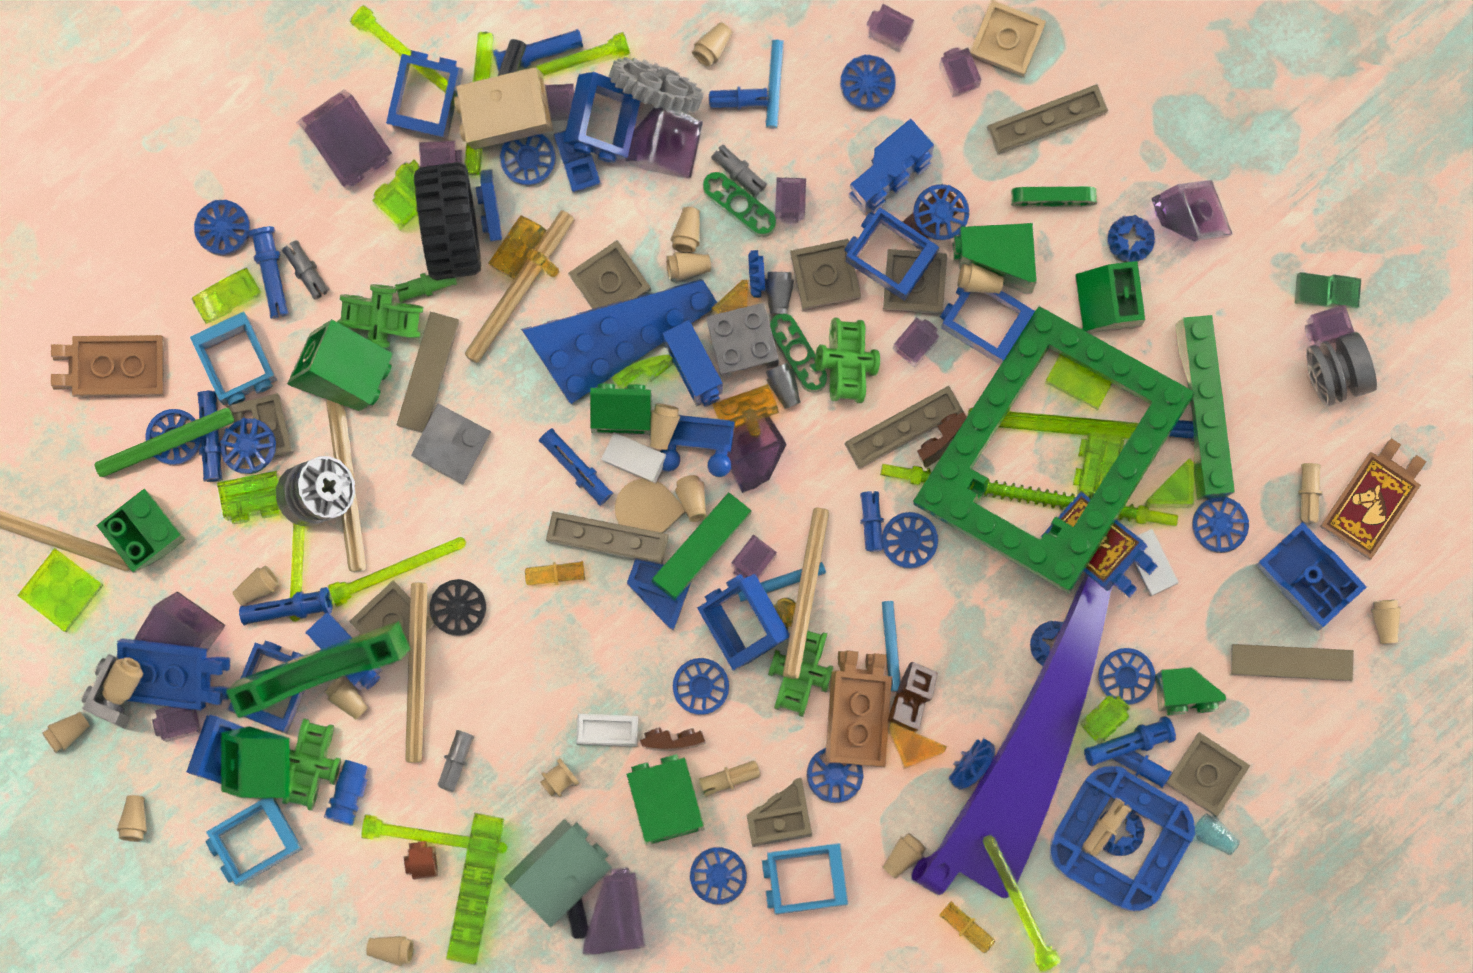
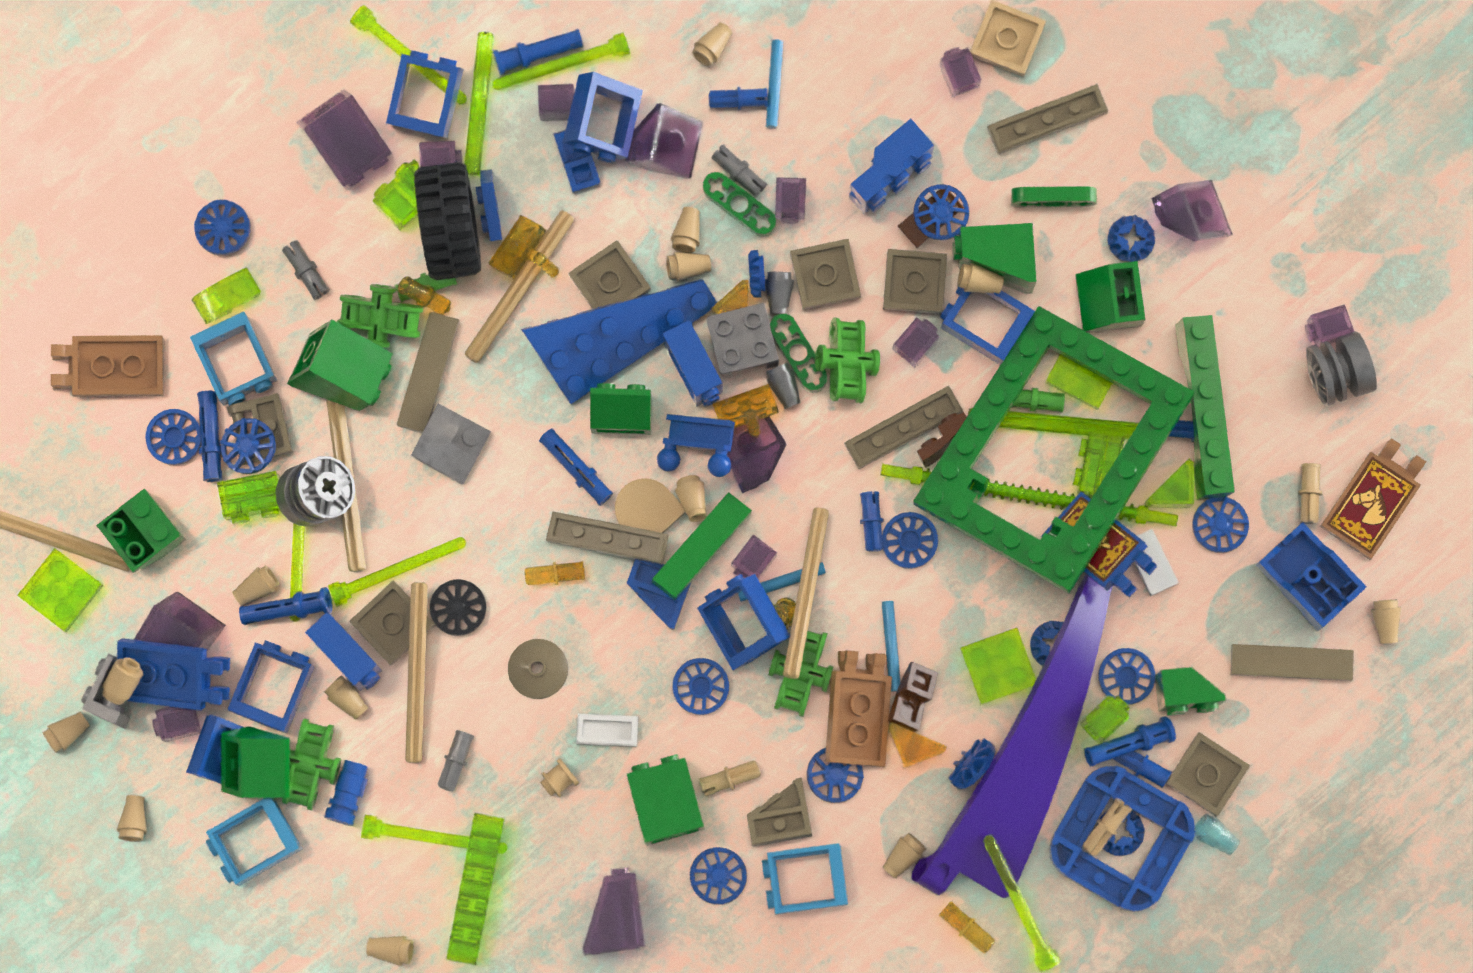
(164, 442): bright green axle -> none
(267, 258): blue pin -> none
(341, 659): green arch -> none
(421, 861): copper plate -> none
(424, 295): none -> clear yellow axle
(504, 105): tan piece -> none
(528, 159): blue wheel -> none
(537, 684): none -> dark tan dish
(559, 875): sand green piece -> none
(634, 458): white tile -> none
(650, 367): clear neon green slope -> none
(656, 85): light grey gear -> none
(662, 741): reddish brown slope -> none
(663, 424): tan cone -> none
(868, 82): blue wheel -> none
(870, 225): blue window -> none
(889, 27): clear purple brick -> none
(998, 666): none -> clear neon green plate
(1040, 400): none -> bright green pin
(1327, 290): clear green slope -> none

